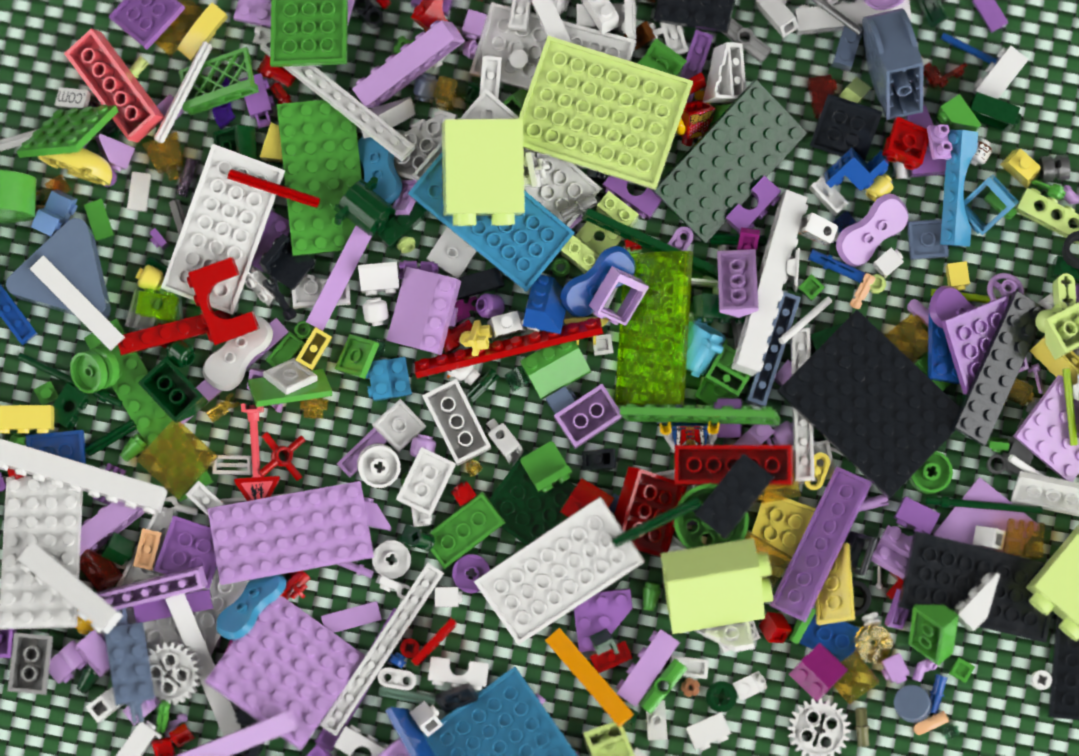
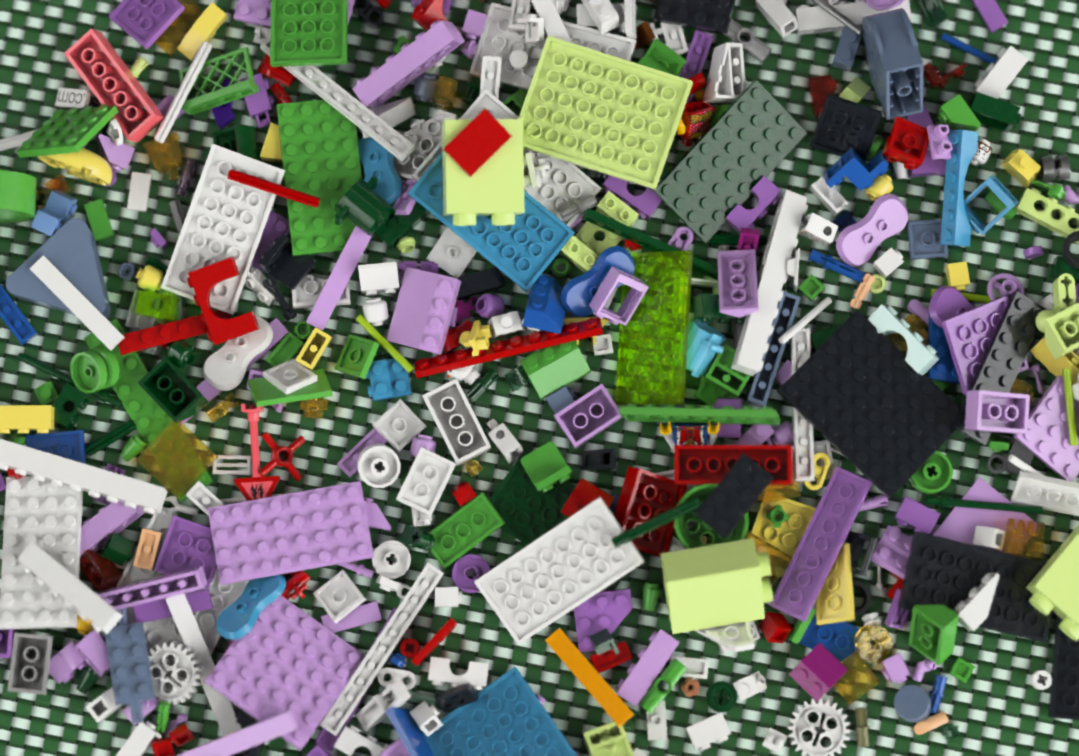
(115, 132): none -> white tile
(122, 271): none -> sand blue plate
(339, 596): none -> white plate
(374, 710): none -> white slope
(384, 343): none -> lime bar
(477, 142): none -> red tile
(533, 28): none -> white bracket
(774, 740): none -> white tile
(777, 511): none -> bright green plate
(876, 145): none -> bright green tile
(919, 355): none -> light aqua arch
(997, 412): none -> lavender brick
(1033, 252): none -> medium lavender tile

